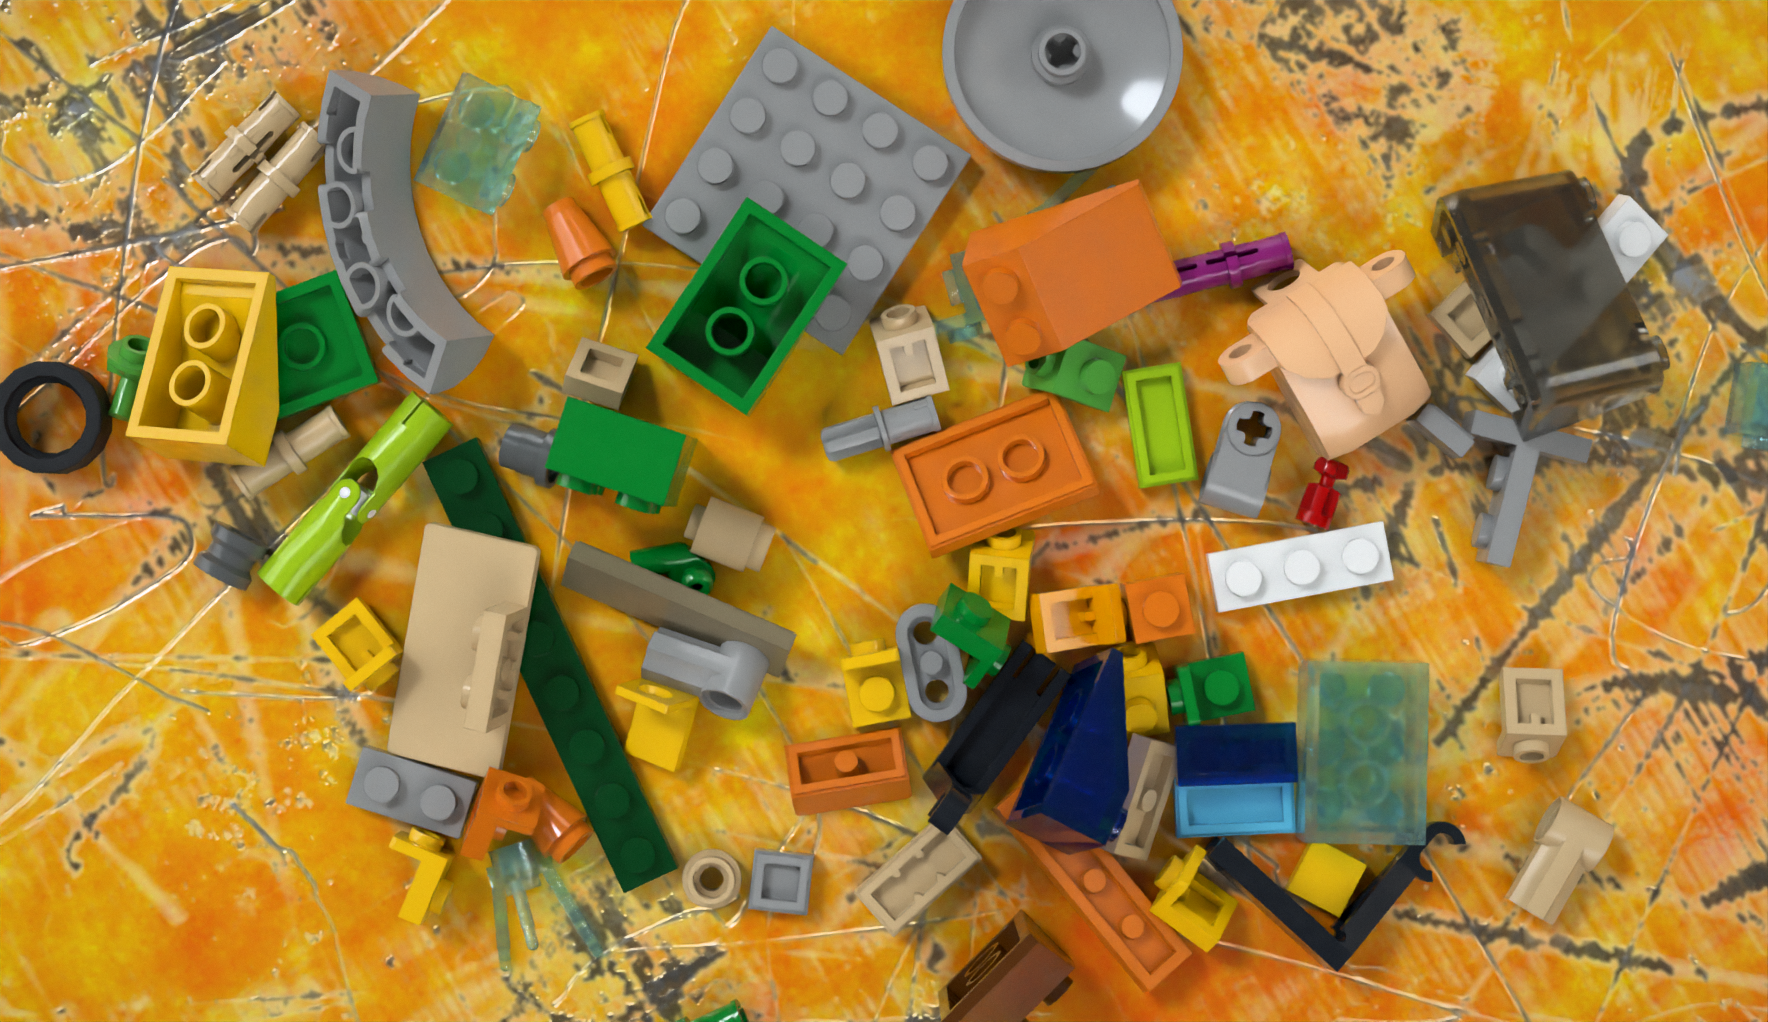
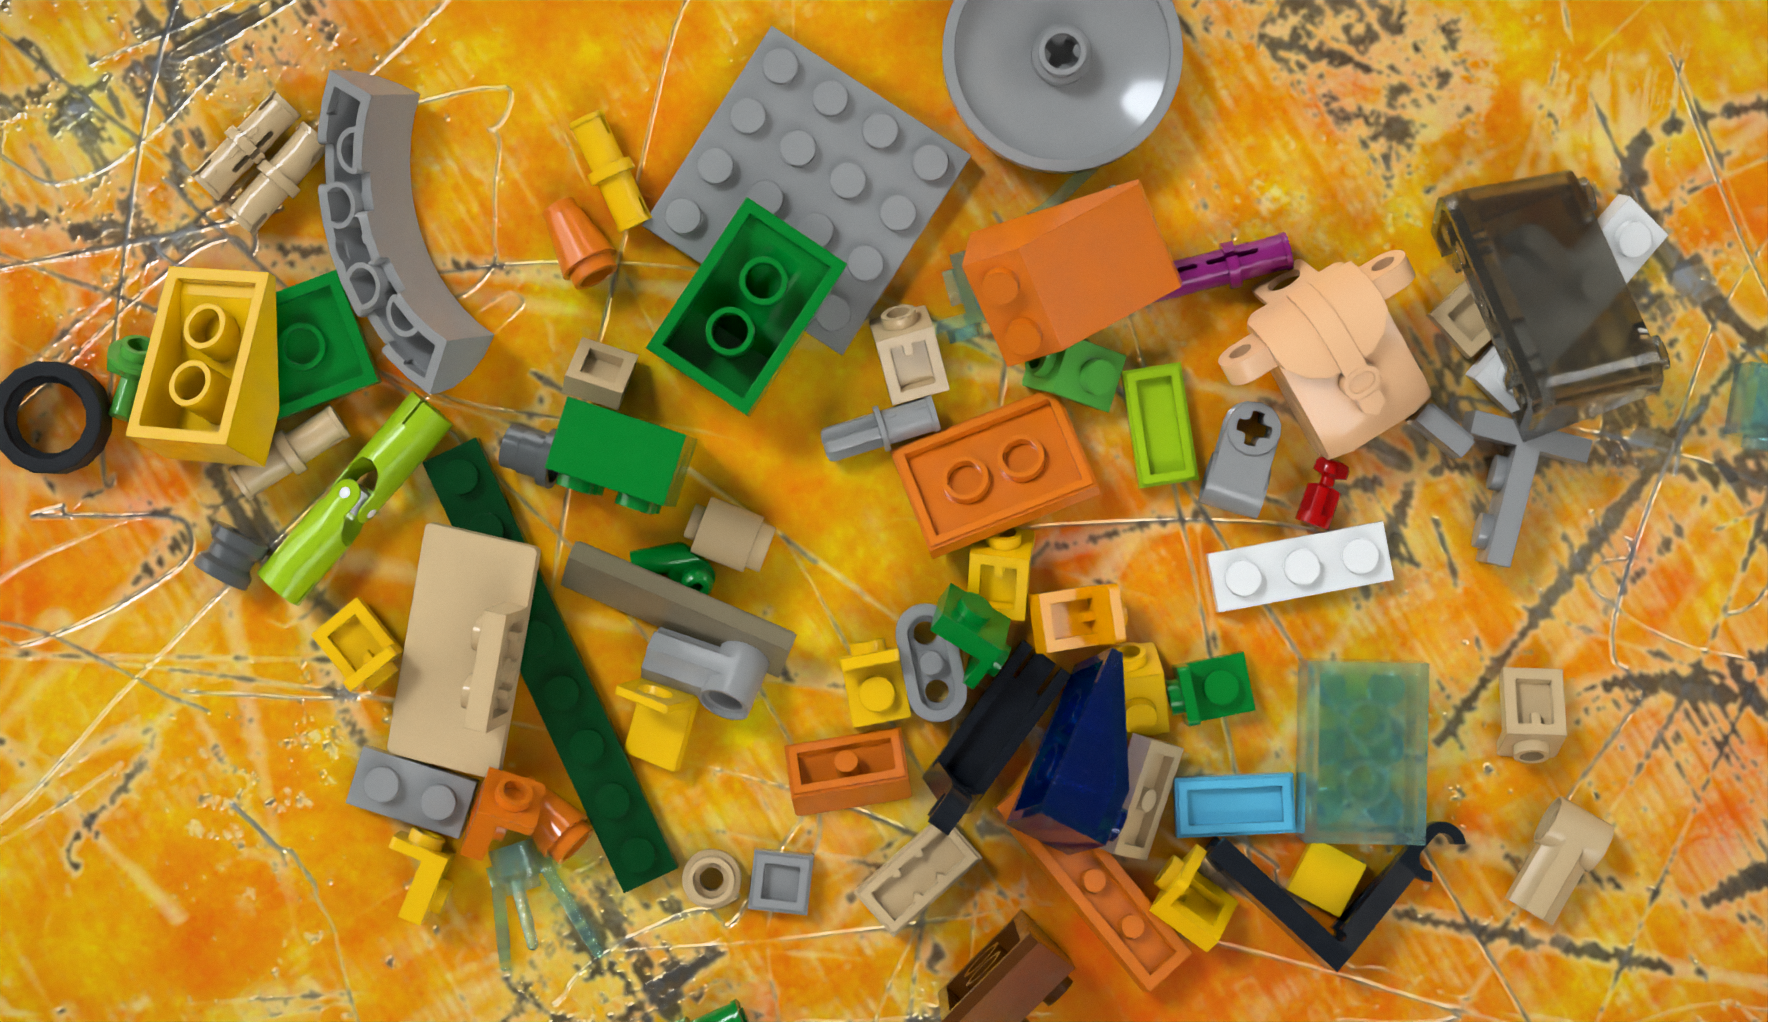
(479, 144): clear light blue bracket -> none
(1158, 608): orange brick -> none
(1236, 753): clear blue plate -> none

